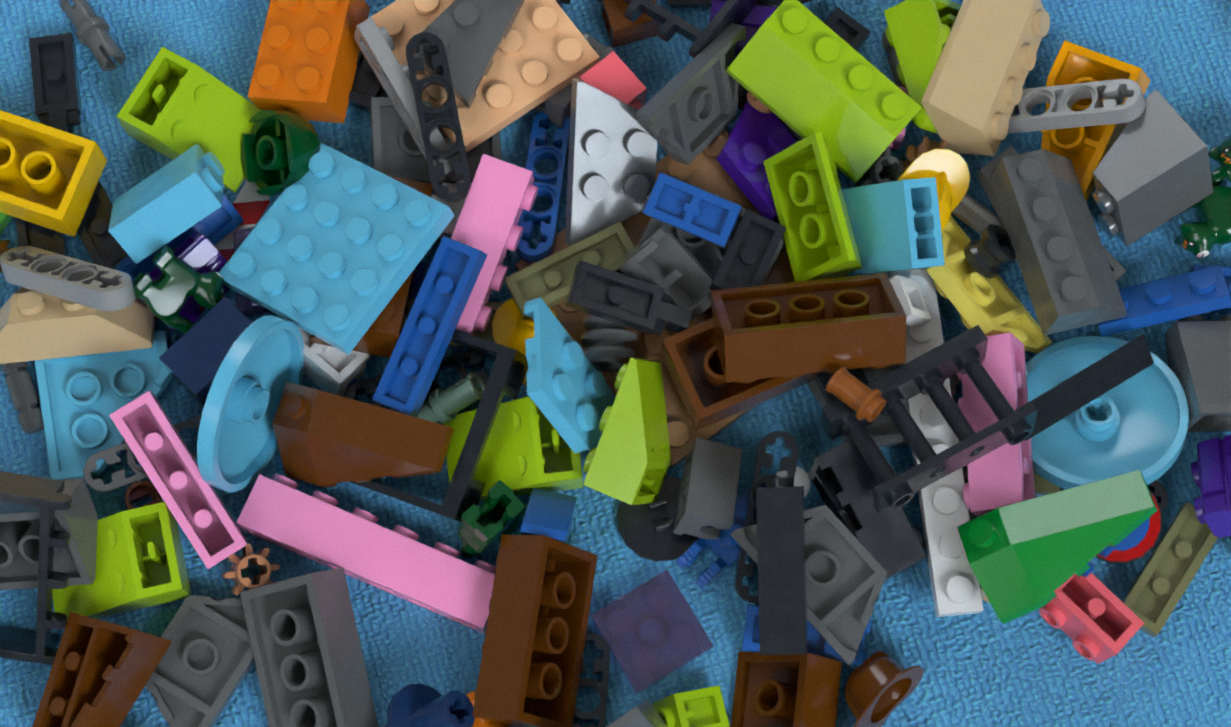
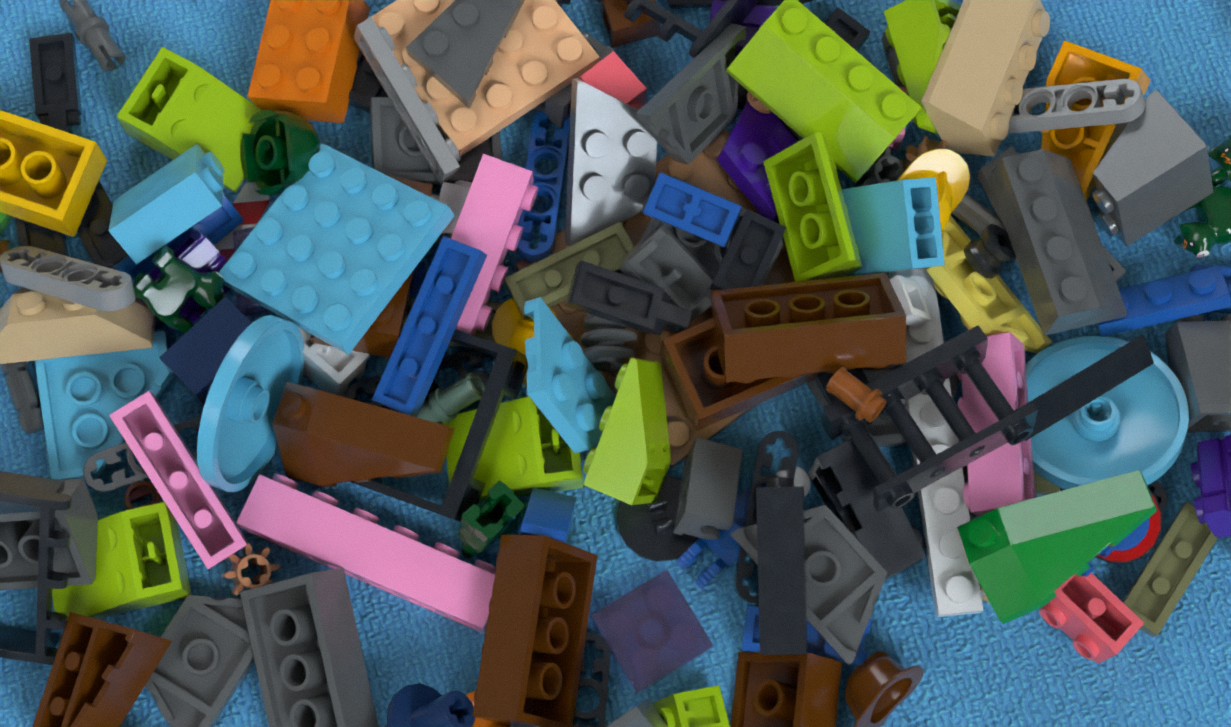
(438, 117): black beam -> none

